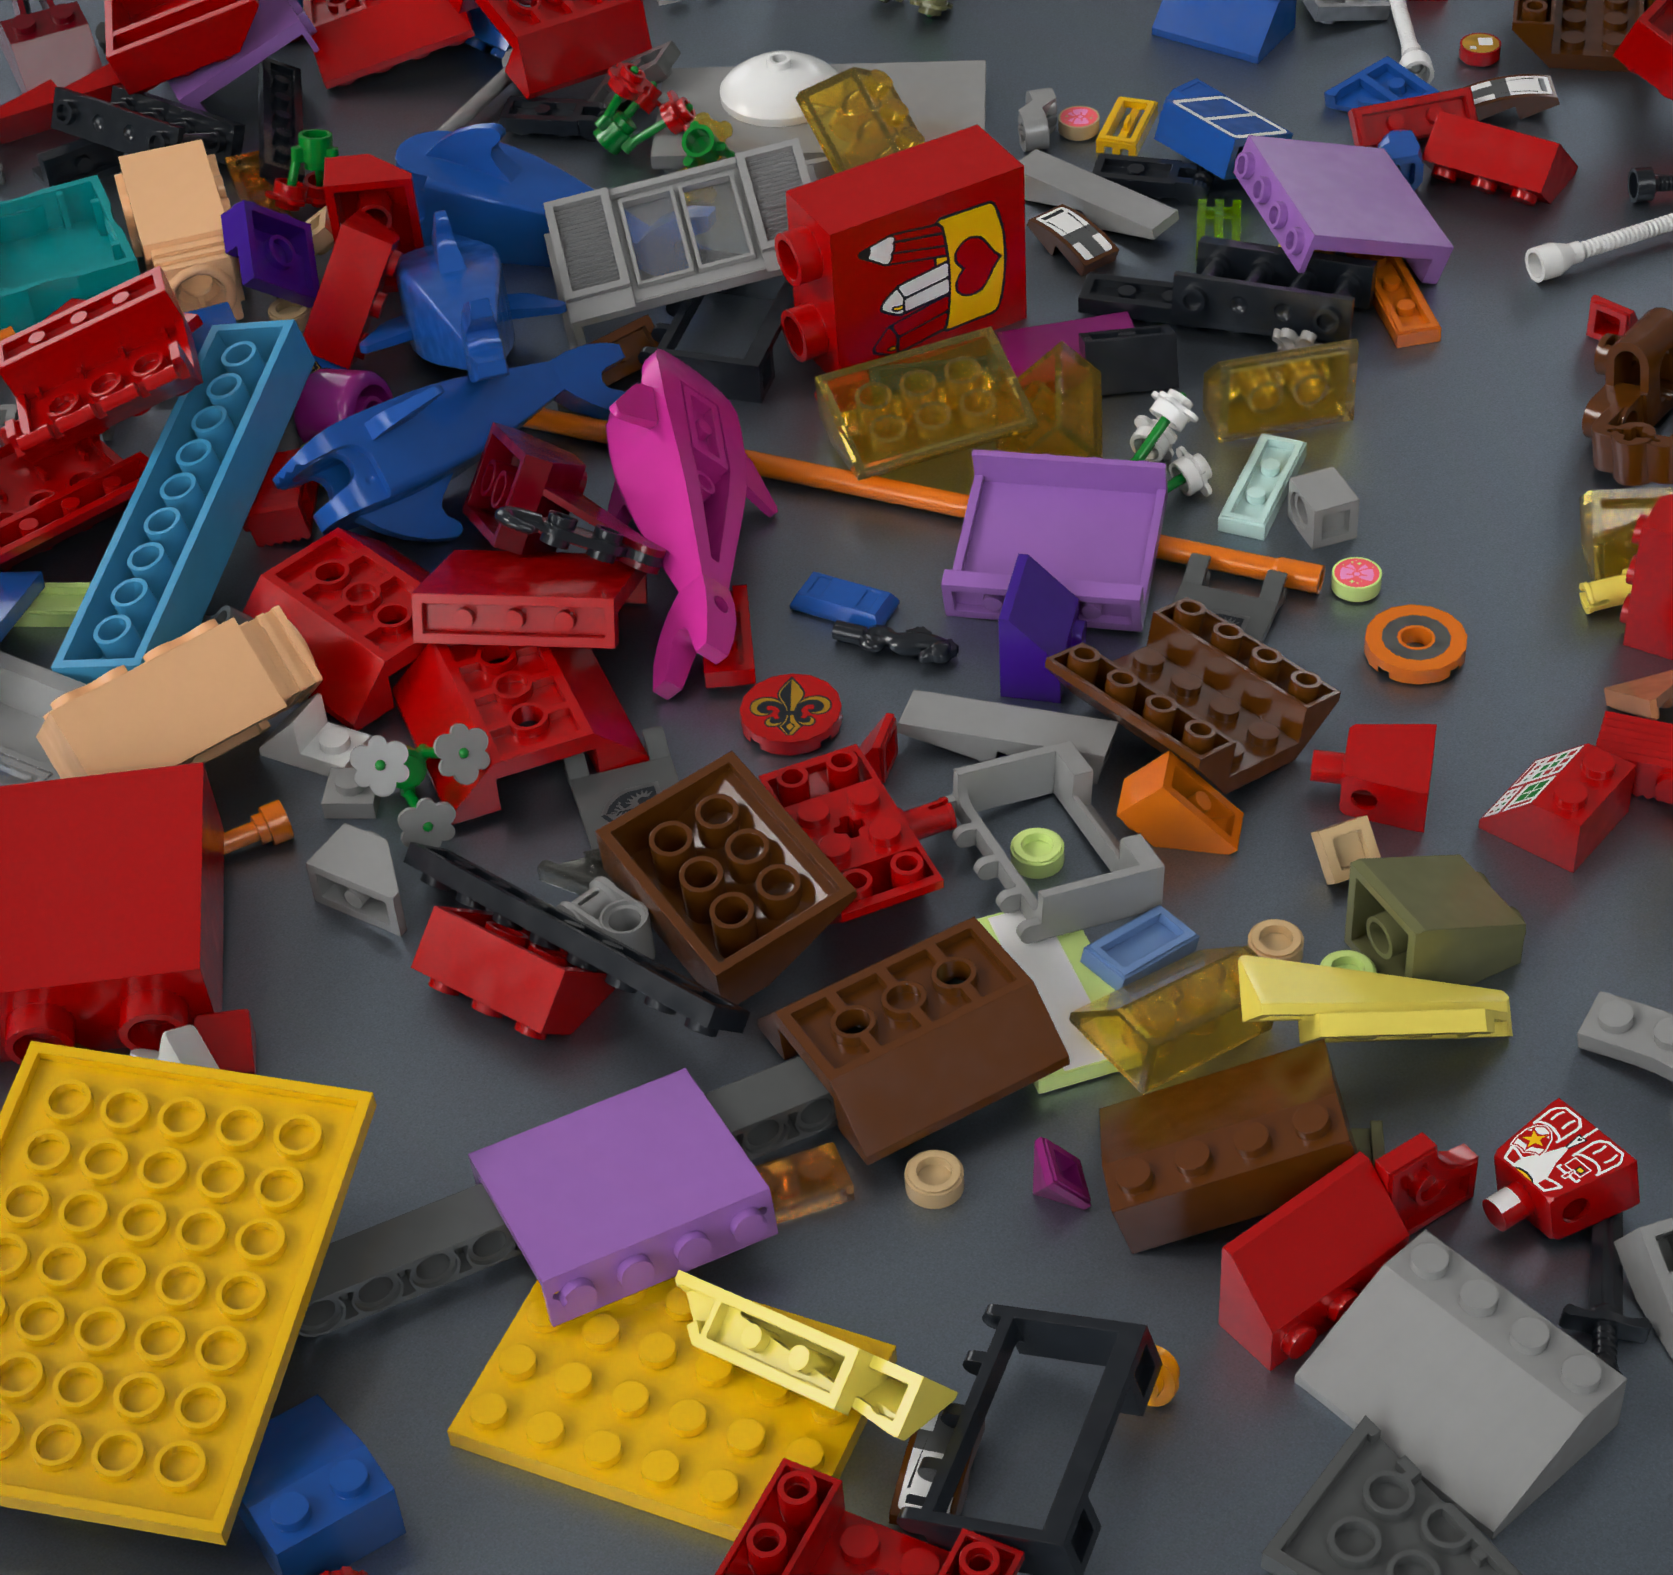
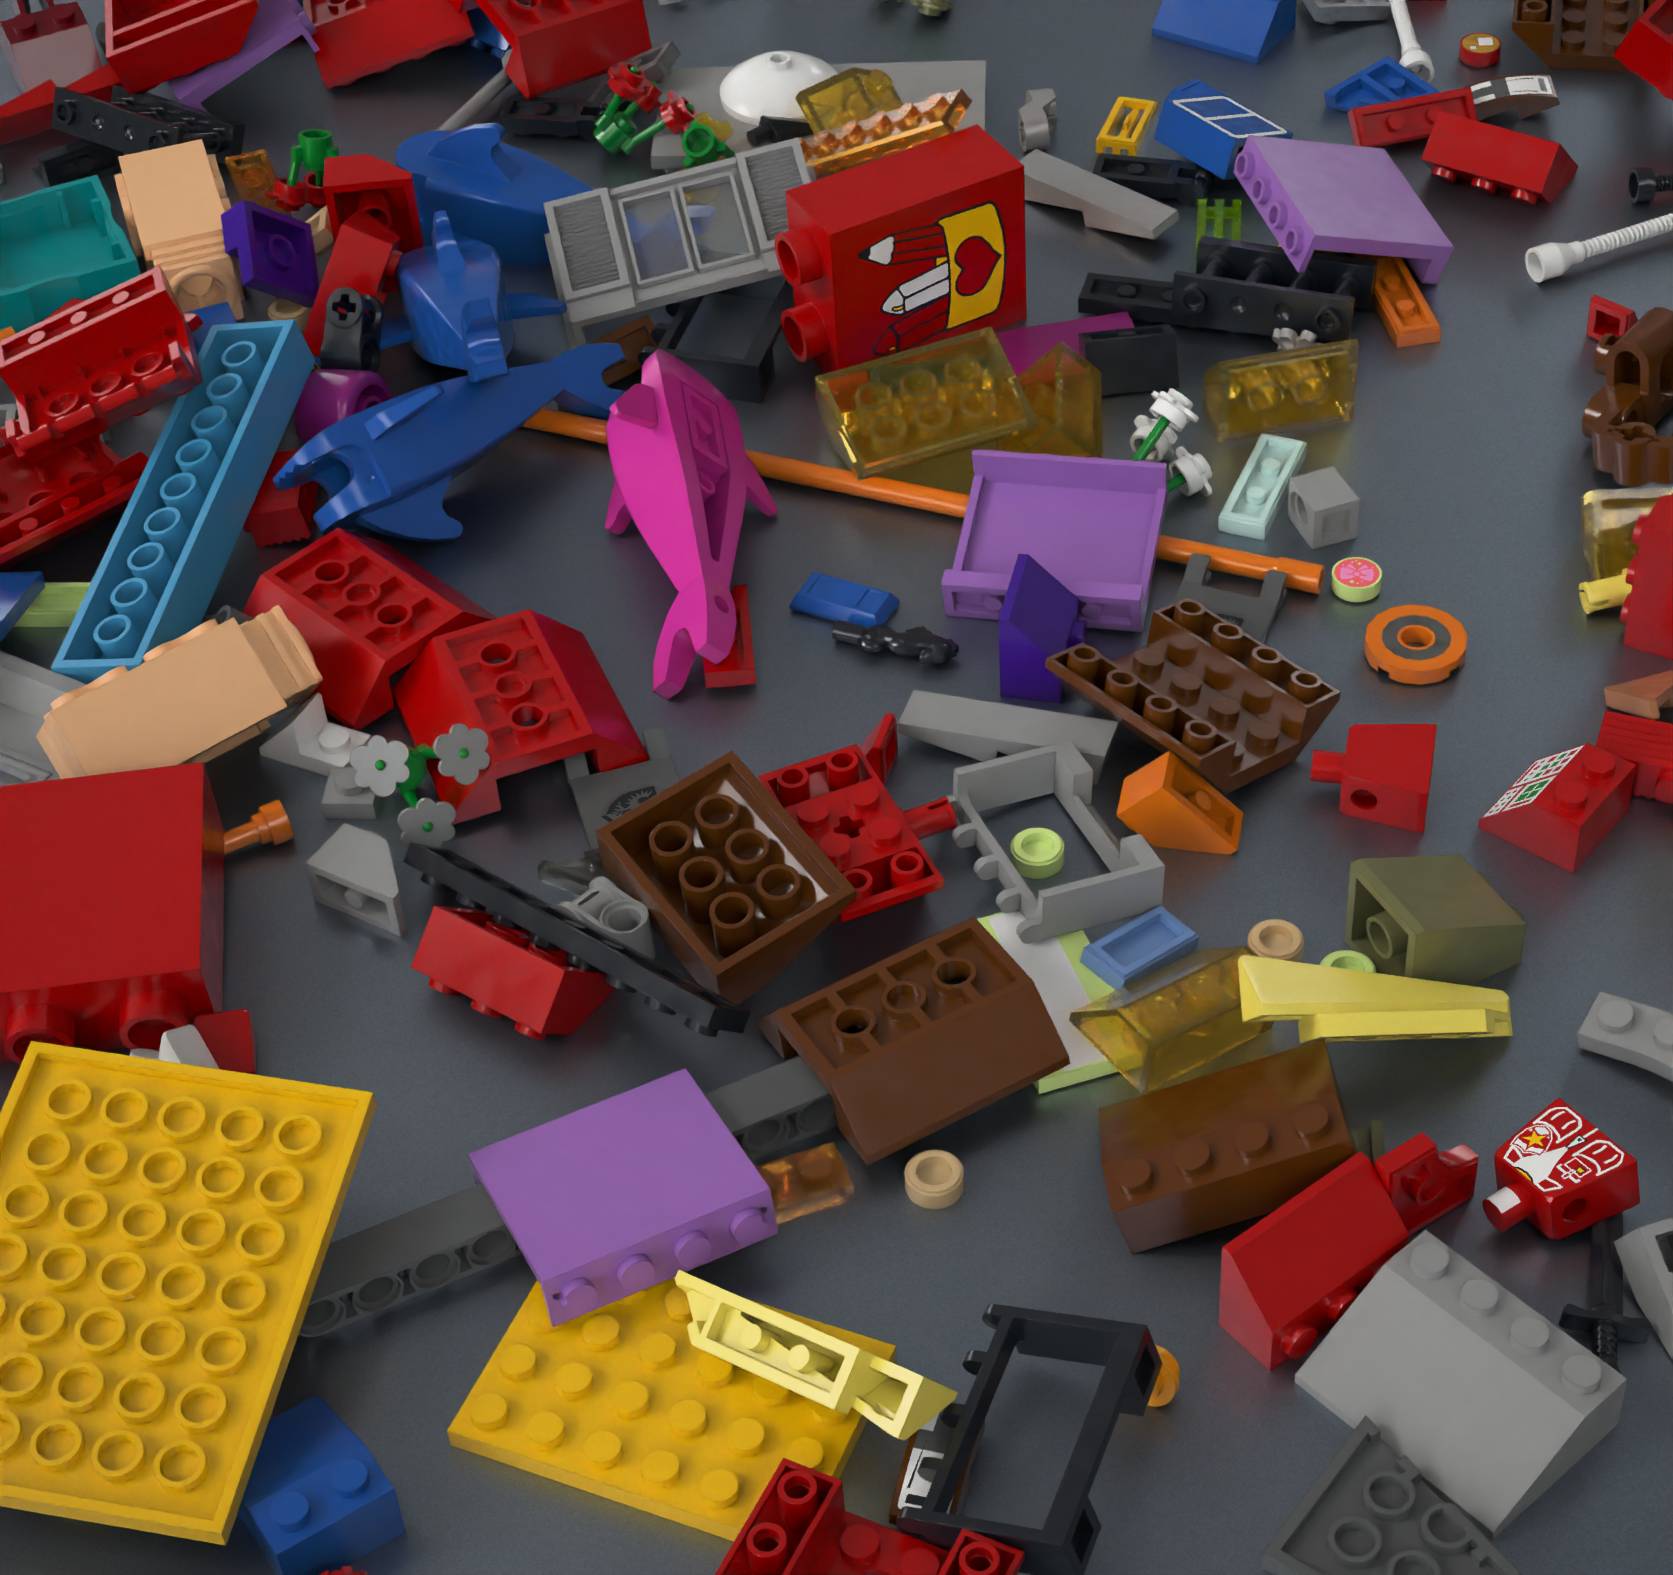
(278, 118): black plate -> none
(354, 337): none -> black piece
(525, 502): dark red slope -> none
(525, 600): red panel -> none
(778, 129): none -> black bar
(791, 713): red tile -> none
(885, 132): none -> clear orange plate
(1059, 1175): magenta slope -> none
(1075, 236): slope -> none
(1078, 123): tile -> none
(1343, 844): tan plate -> none
(1406, 155): blue rock -> none

